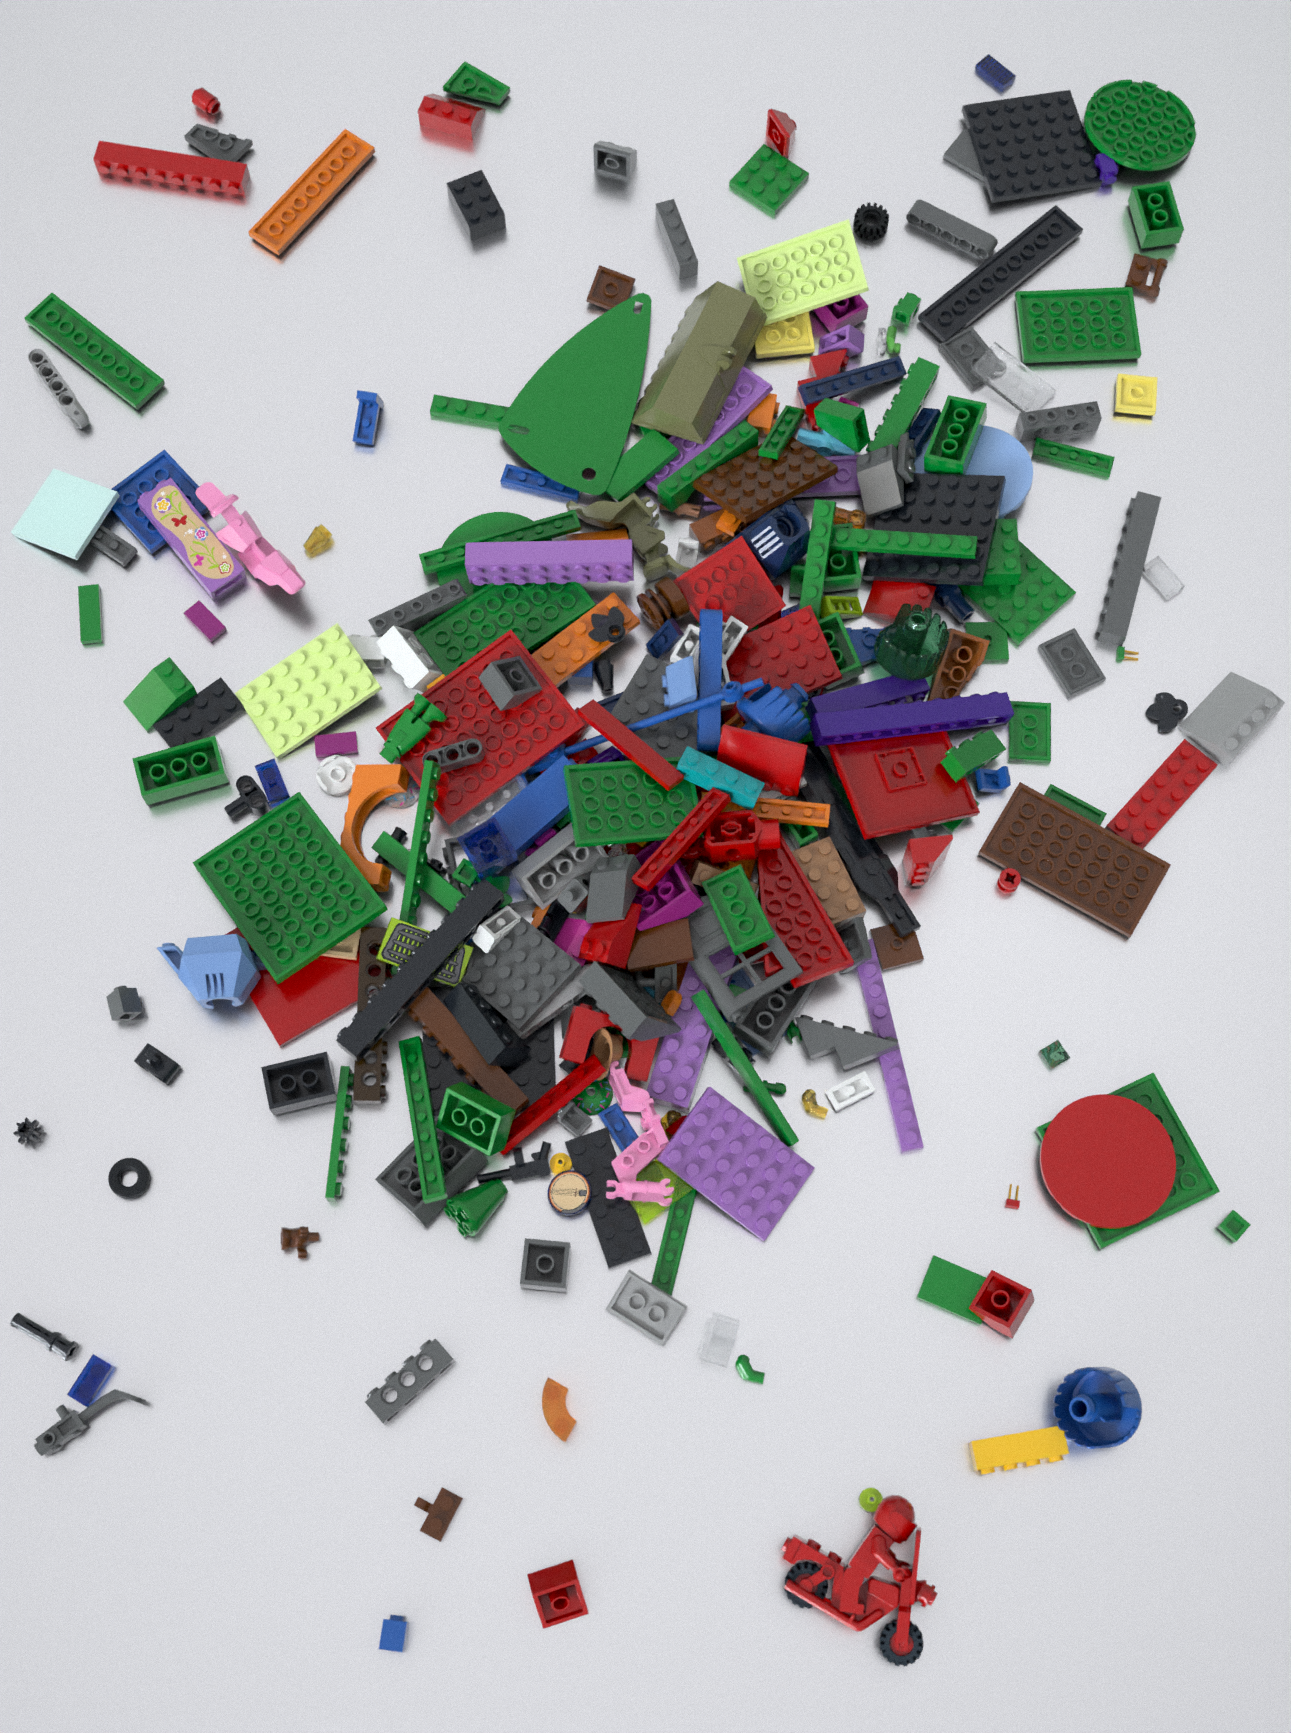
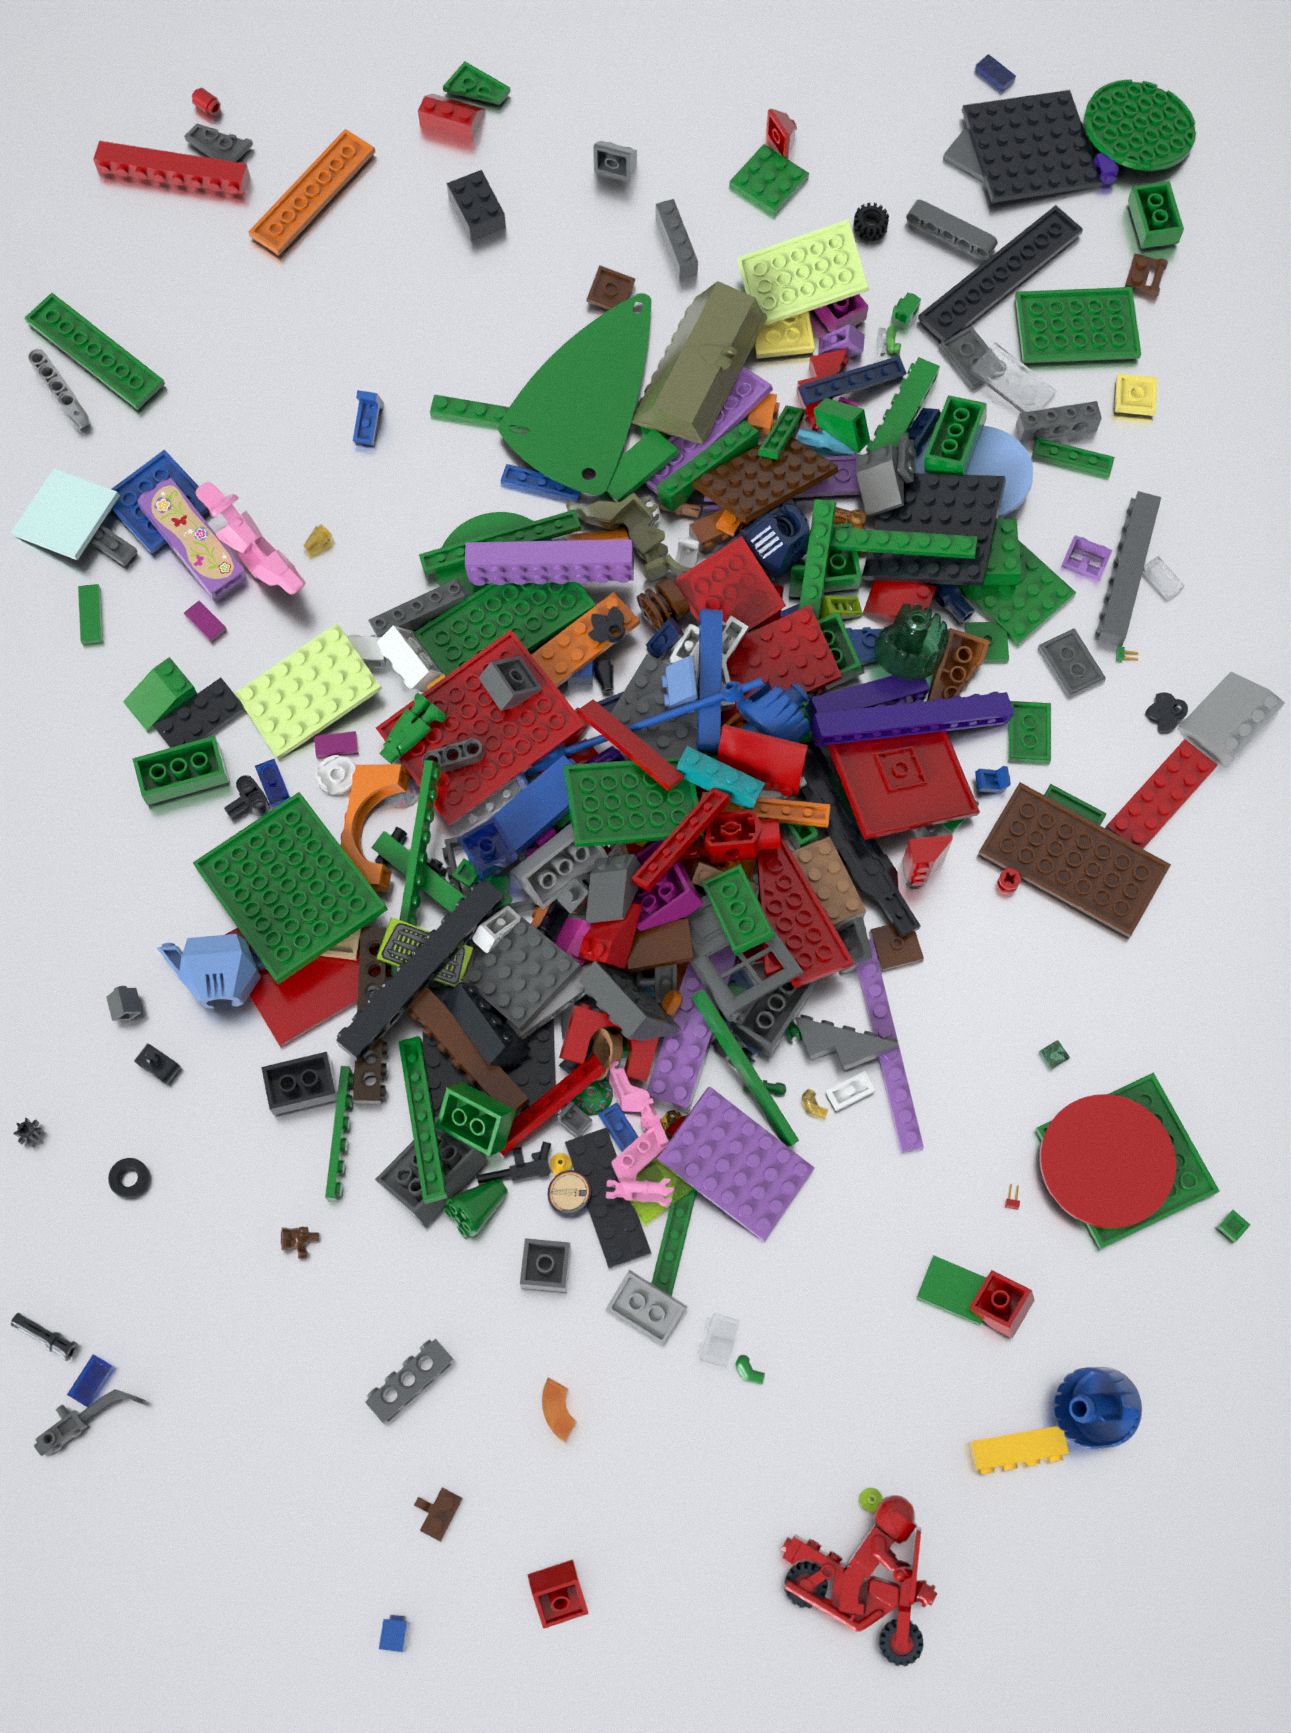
(972, 754): green brick -> none
(1087, 557): none -> medium lavender window

